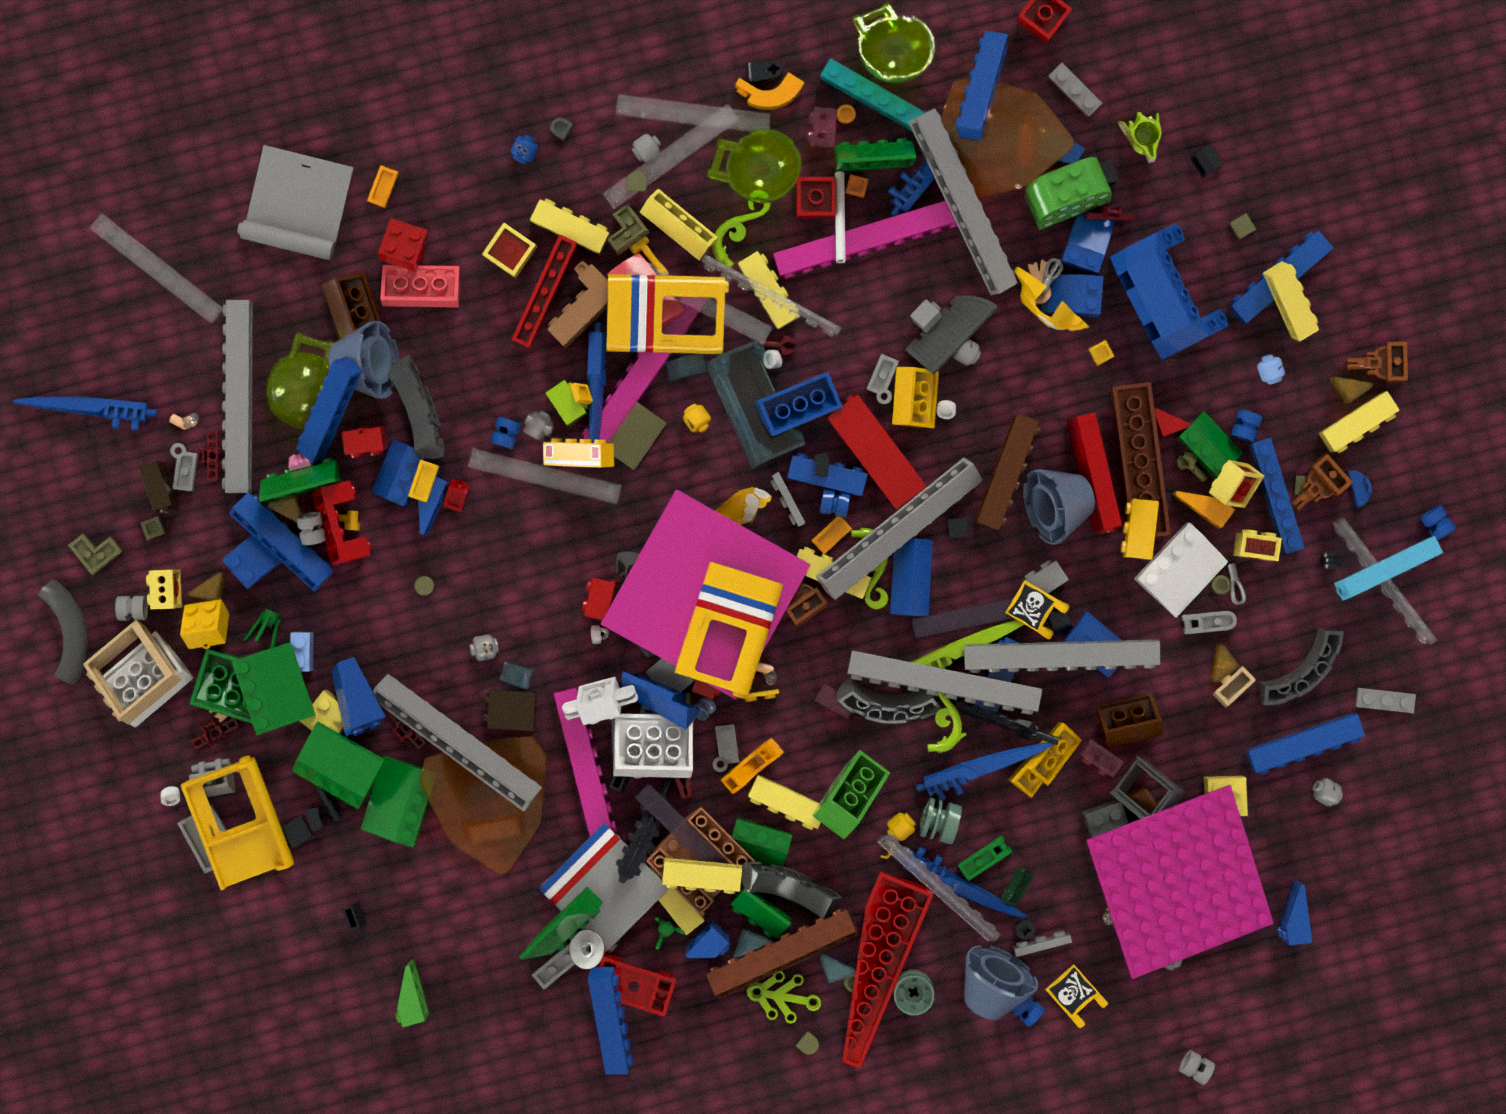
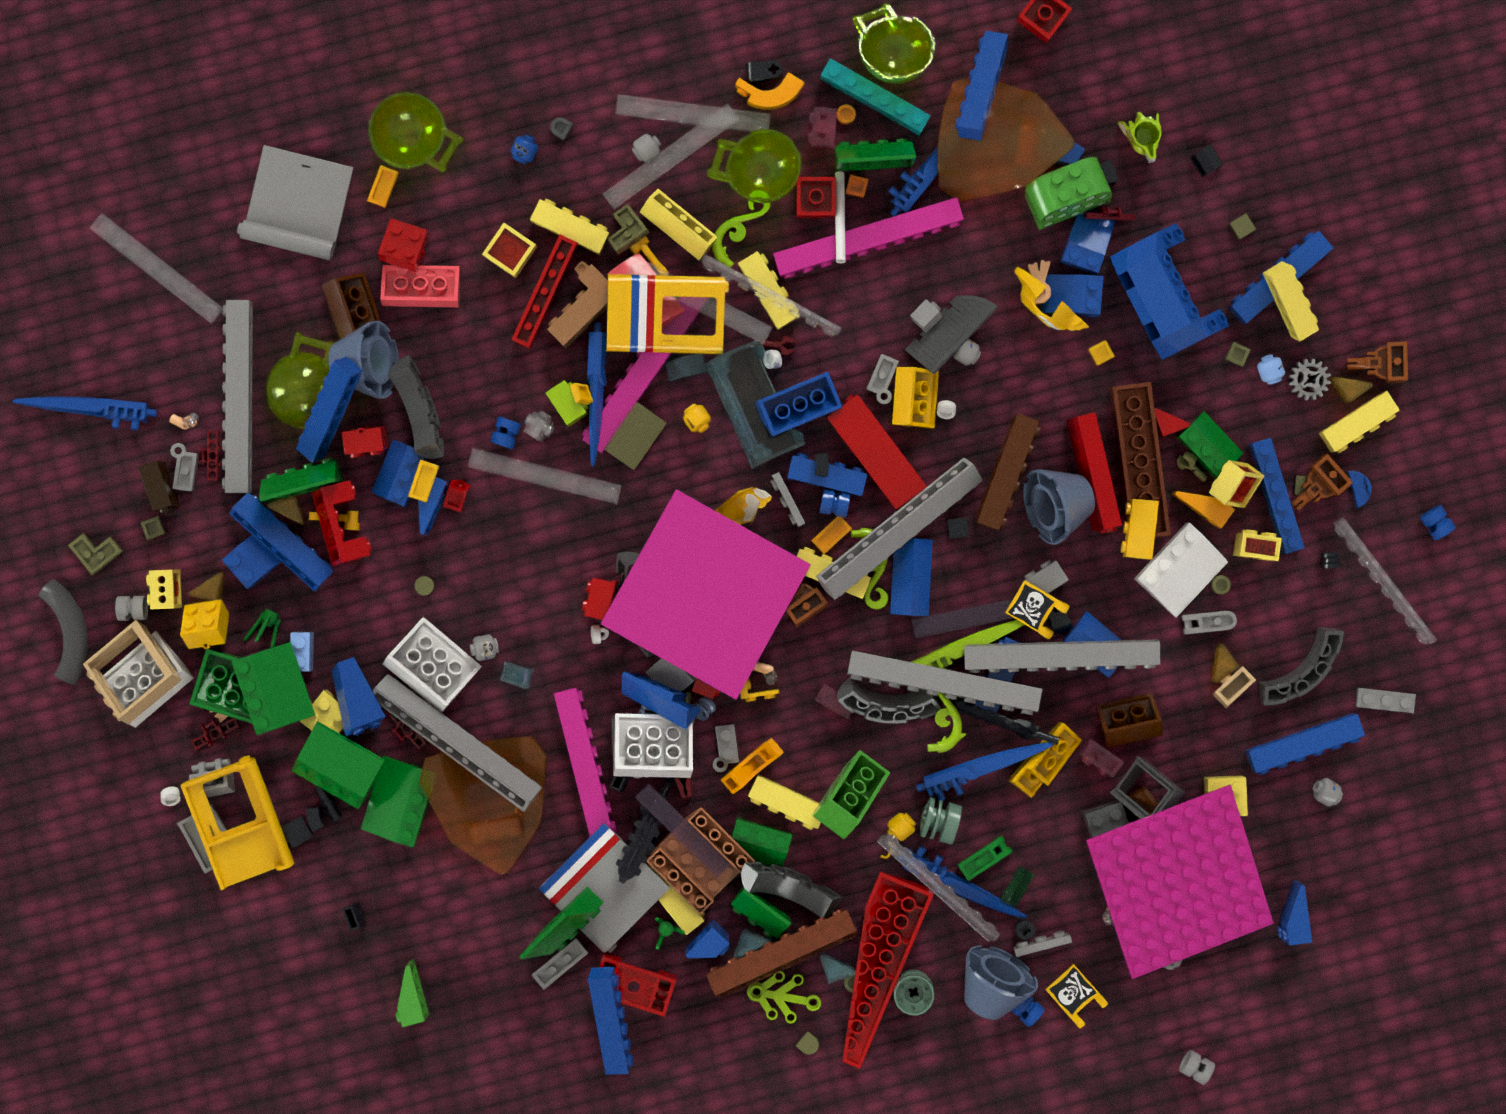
(298, 461): bright pink piece -> none
(311, 528): light grey wheel -> none
(410, 131): none -> clear neon green windscreen
(431, 665): none -> white slope
(510, 709): dark brown brick -> none
(578, 453): yellow brick -> none
(580, 949): white dish -> none
(599, 701): white brick -> none
(637, 181): olive tile -> none
(701, 874): light yellow brick -> none
(737, 601): yellow piece -> none
(963, 201): light grey brick -> none
(1048, 279): light grey piece -> none
(1075, 90): light grey plate -> none
(1234, 578): light grey piece -> none
(1237, 354): none -> olive tile
(1246, 425): blue wheel -> none
(1304, 374): none -> light grey gear
(1388, 568): medium azure brick -> none

